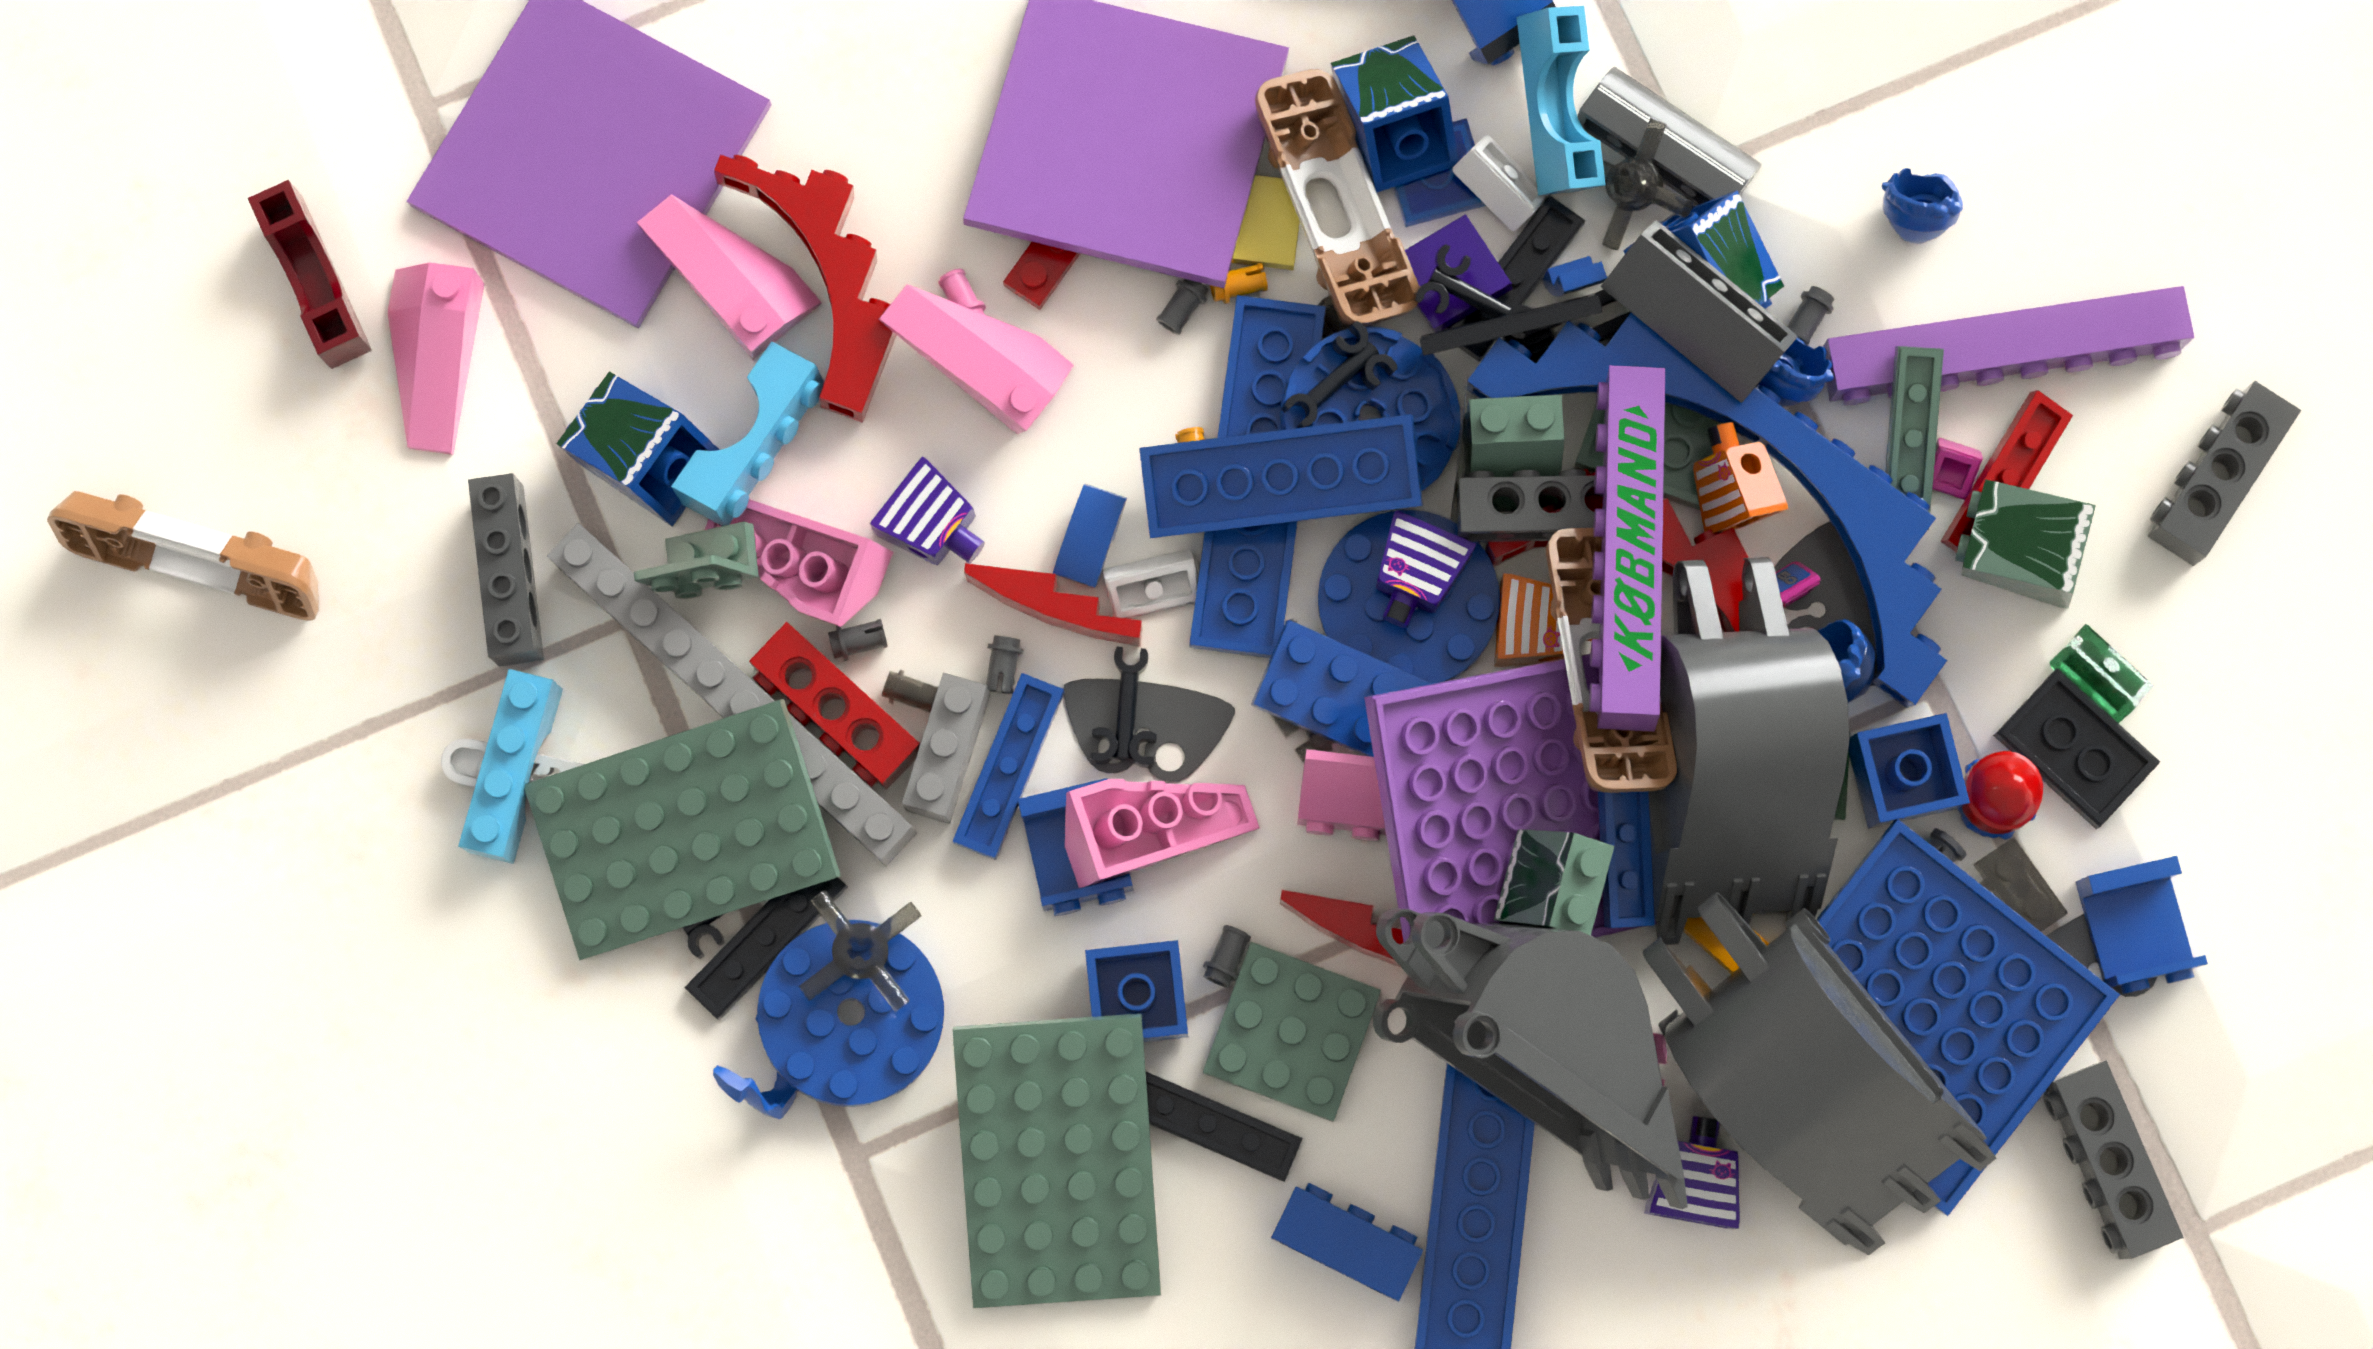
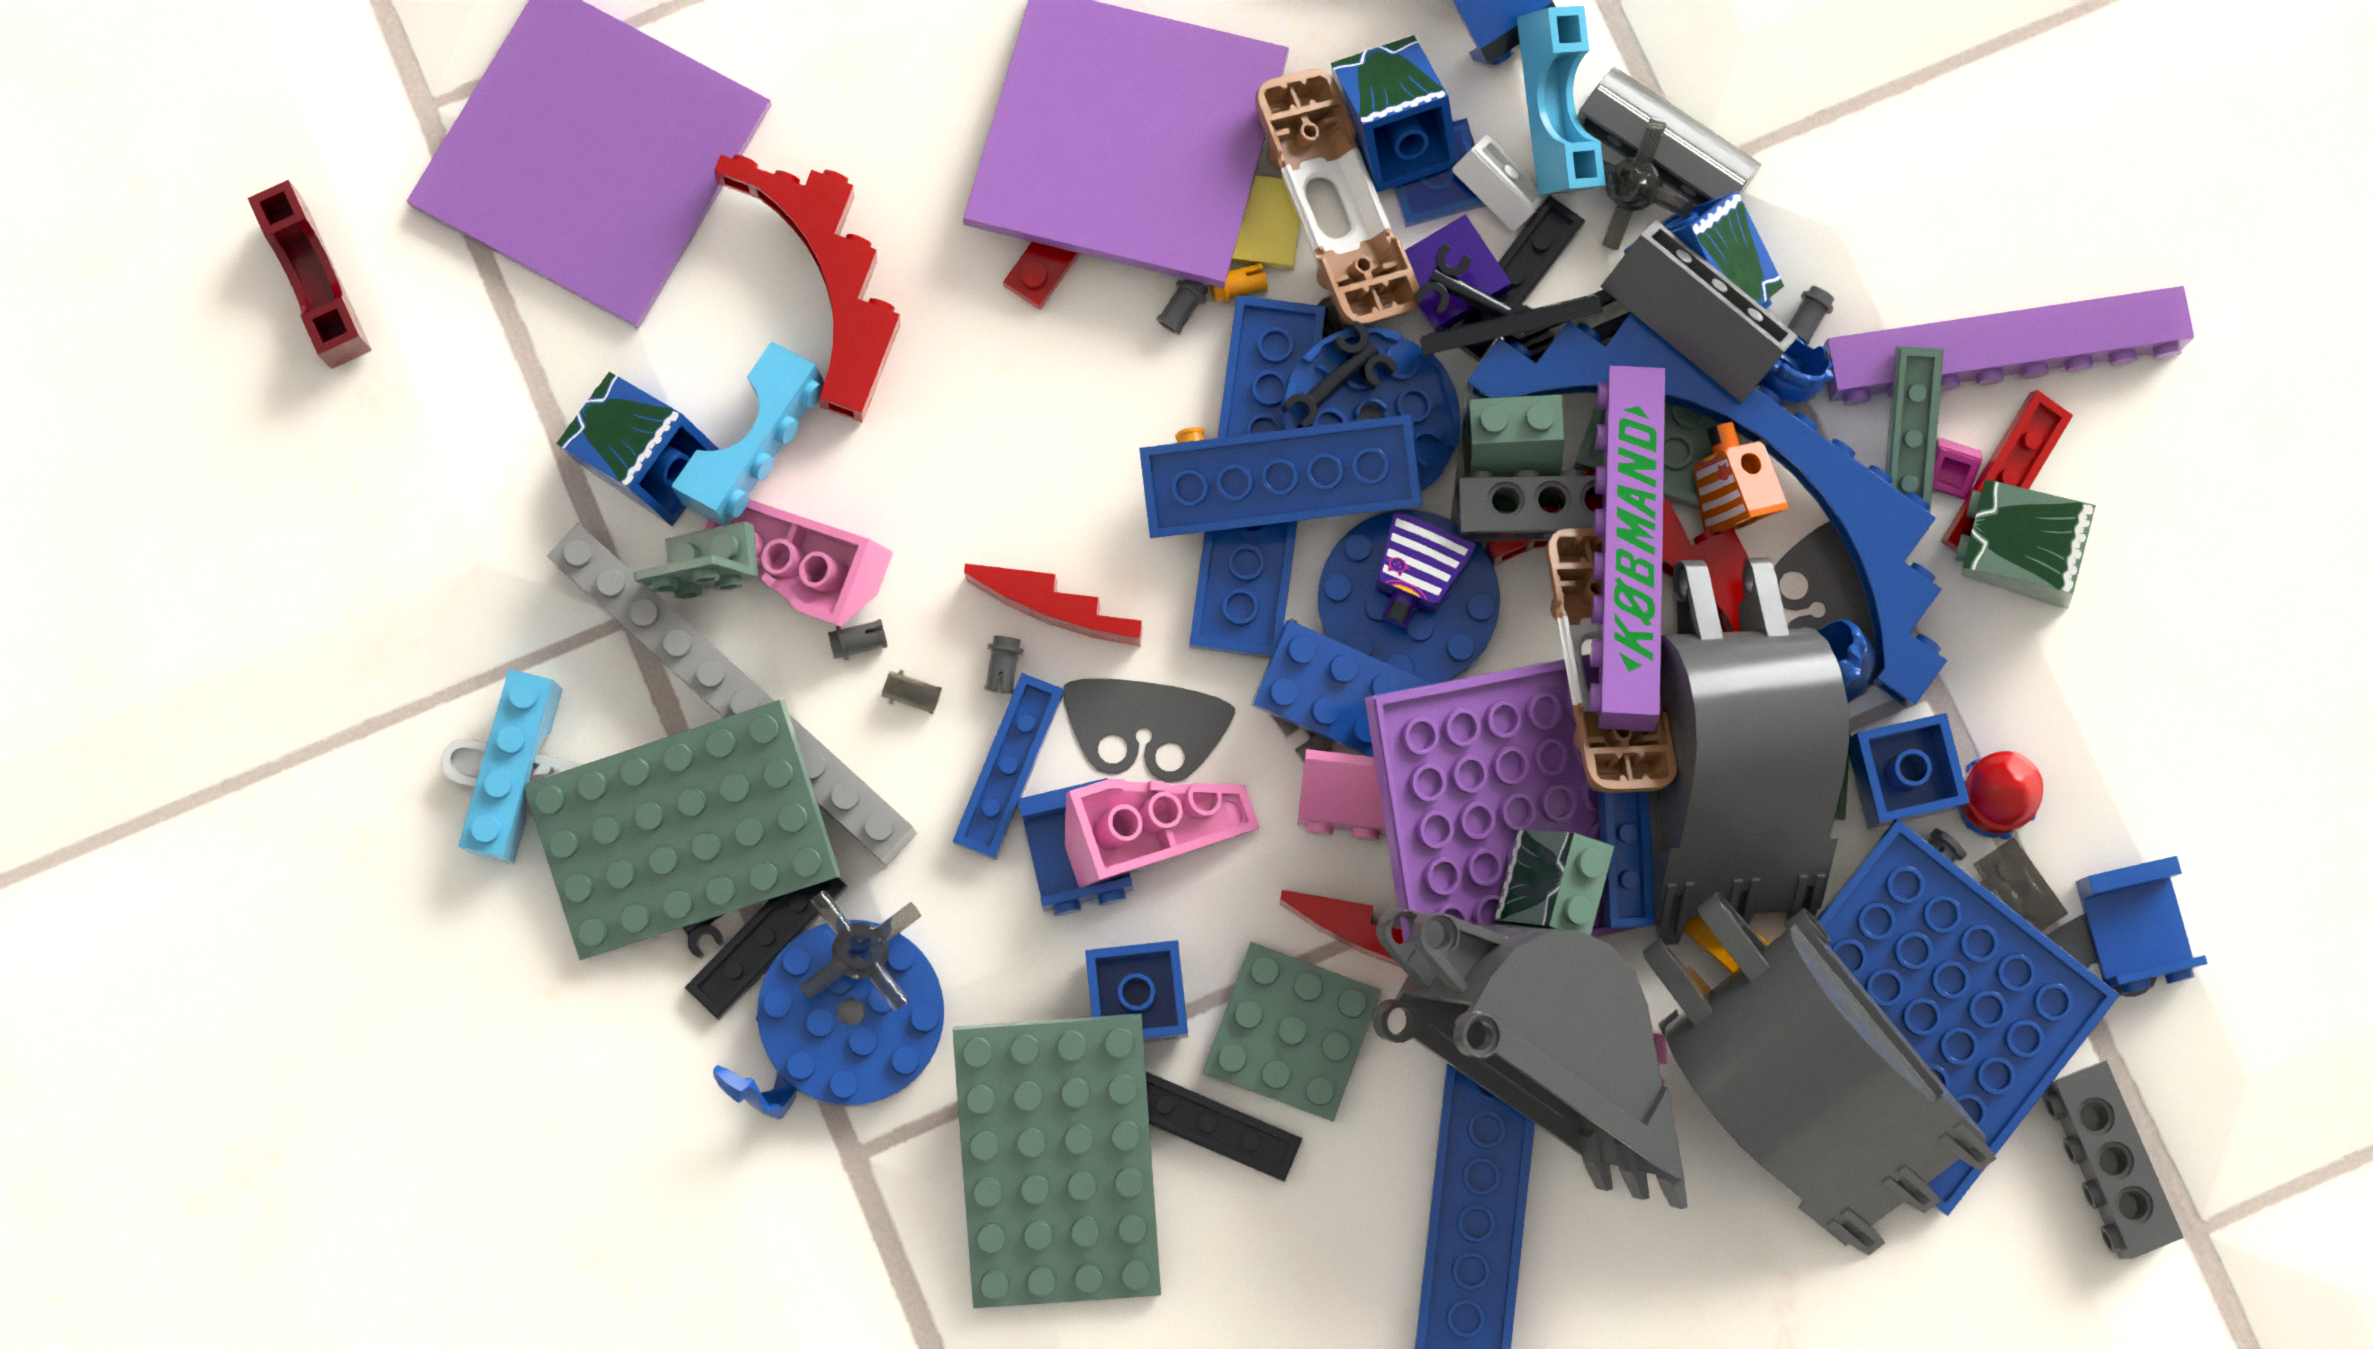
(132, 538): medium nougat piece -> none
(433, 337): bright pink wedge -> none
(505, 569): dark grey brick -> none
(737, 281): bright pink wedge -> none
(790, 652): red brick -> none
(928, 517): dark purple torso -> none
(946, 748): light grey brick -> none
(959, 290): bright pink pin -> none
(990, 360): bright pink wedge -> none
(1089, 535): blue slope -> none
(1124, 744): black bar -> none
(1151, 584): white slope -> none
(1226, 956): dark grey pin -> none
(1348, 1241): blue brick -> none
(1525, 625): orange torso -> none
(1574, 276): blue slope -> none
(1709, 1179): torso -> none
(1796, 582): slope -> none
(1921, 205): blue hair -> none
(2077, 748): black tile -> none
(2102, 673): clear green slope -> none
(2268, 421): dark grey brick -> none

